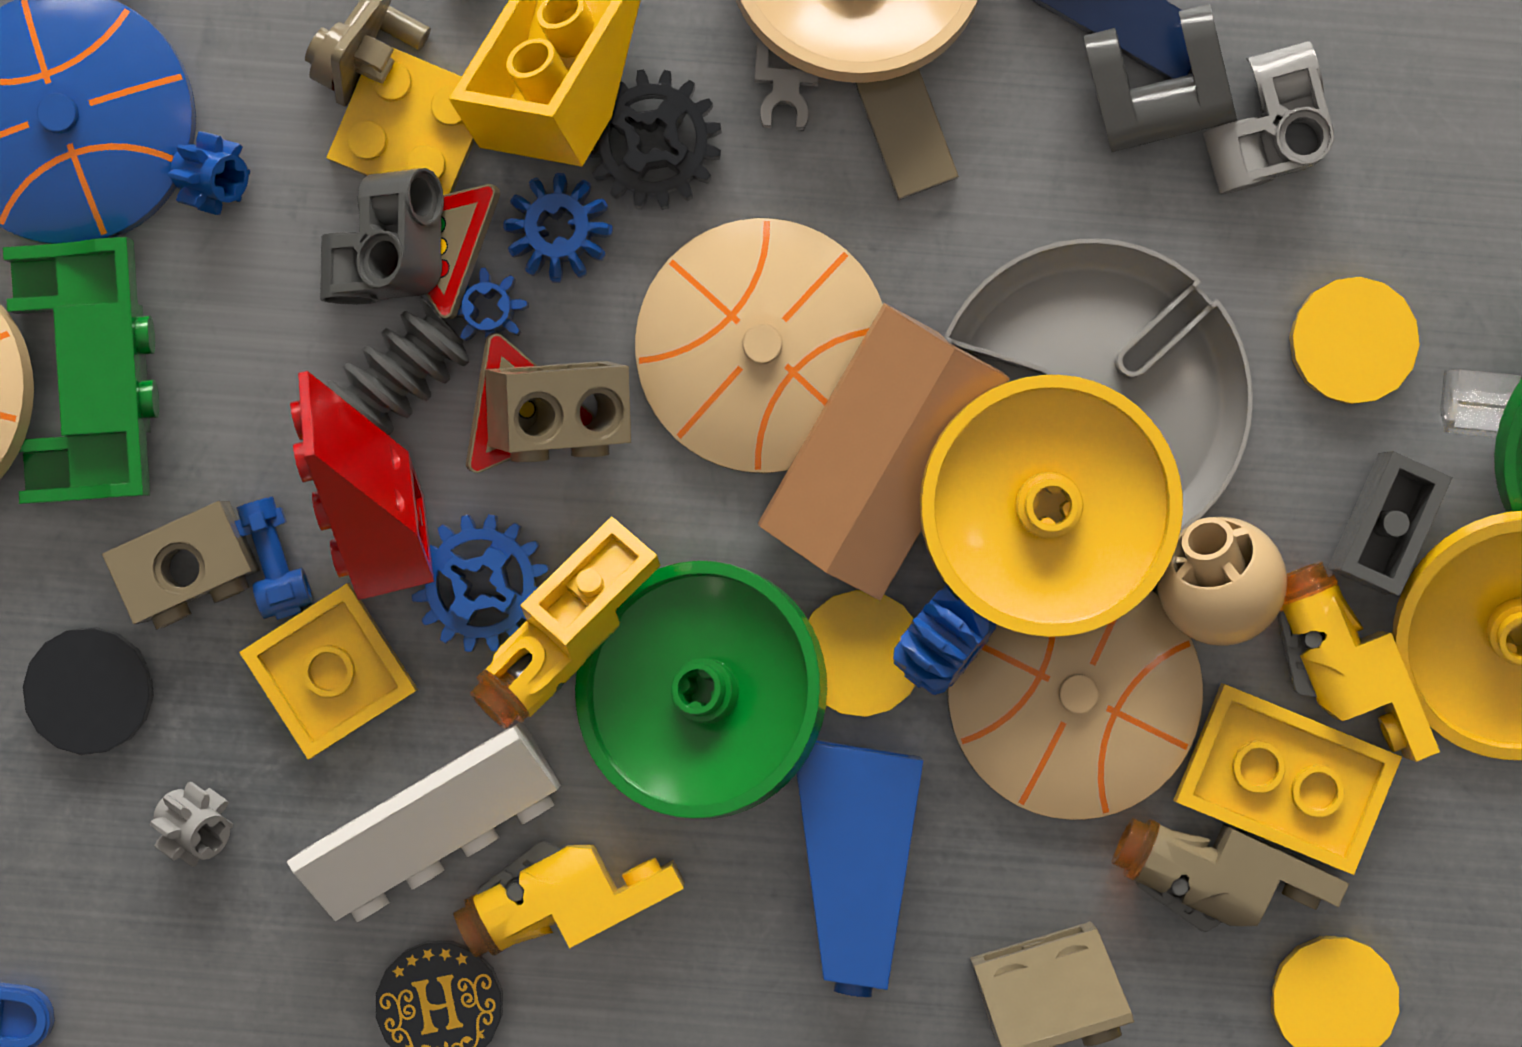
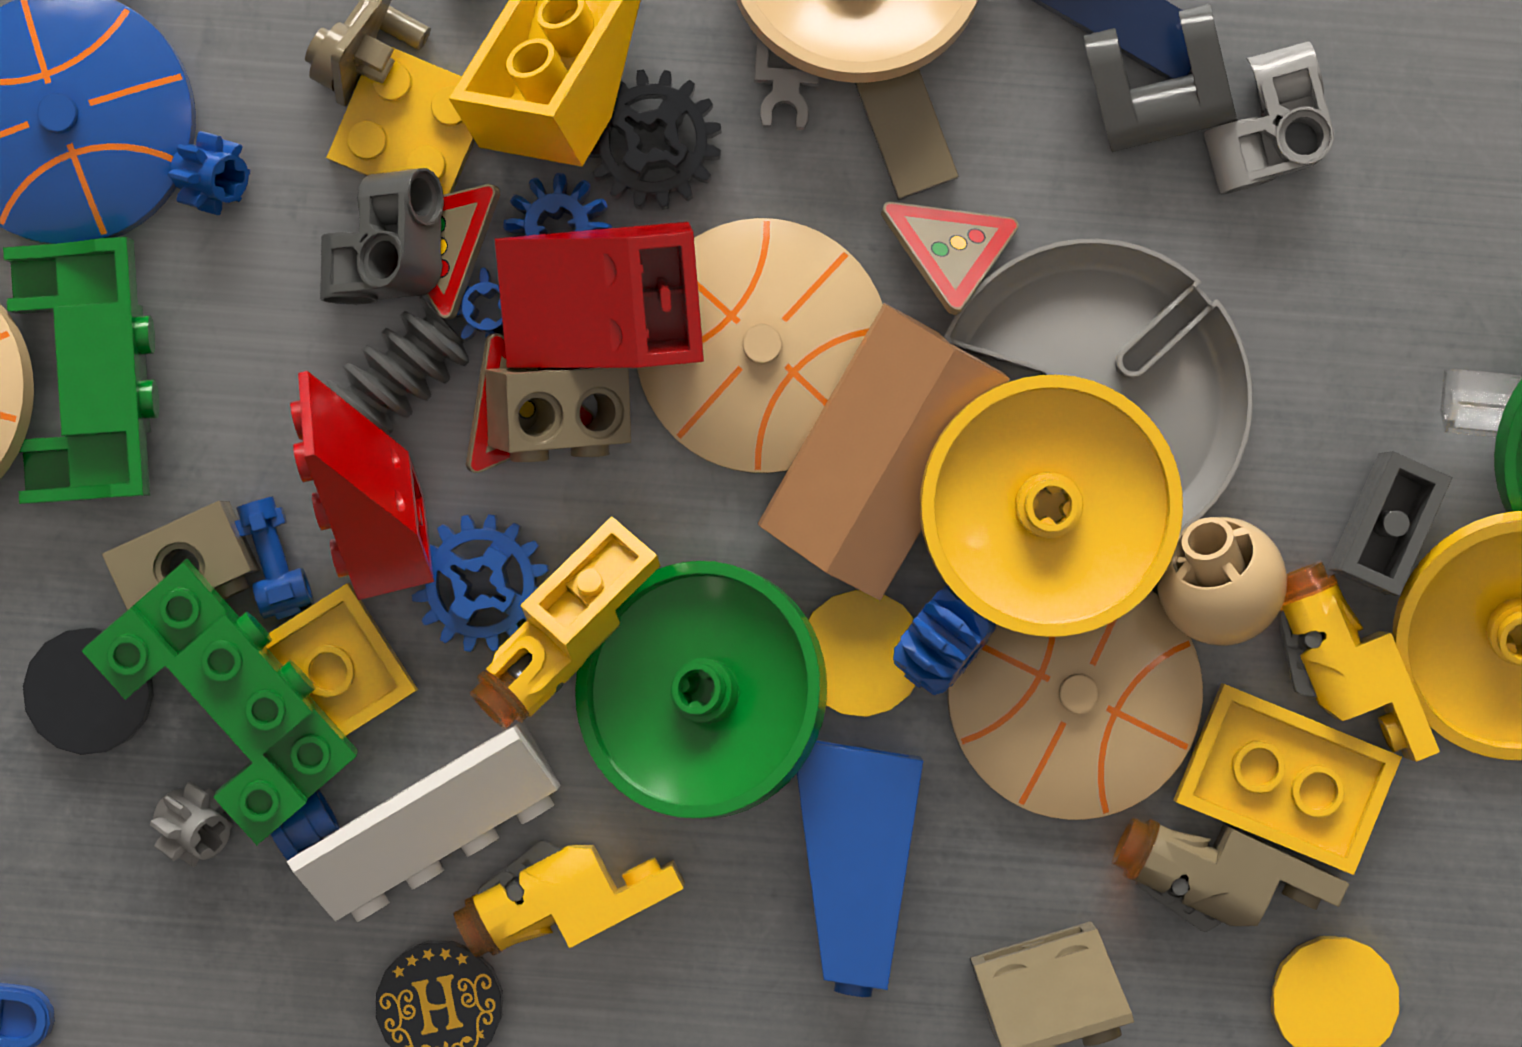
(238, 684): none -> green bracket
(306, 826): none -> blue piece
(601, 298): none -> red slope
(950, 247): none -> piece
(1354, 340): yellow tile -> none

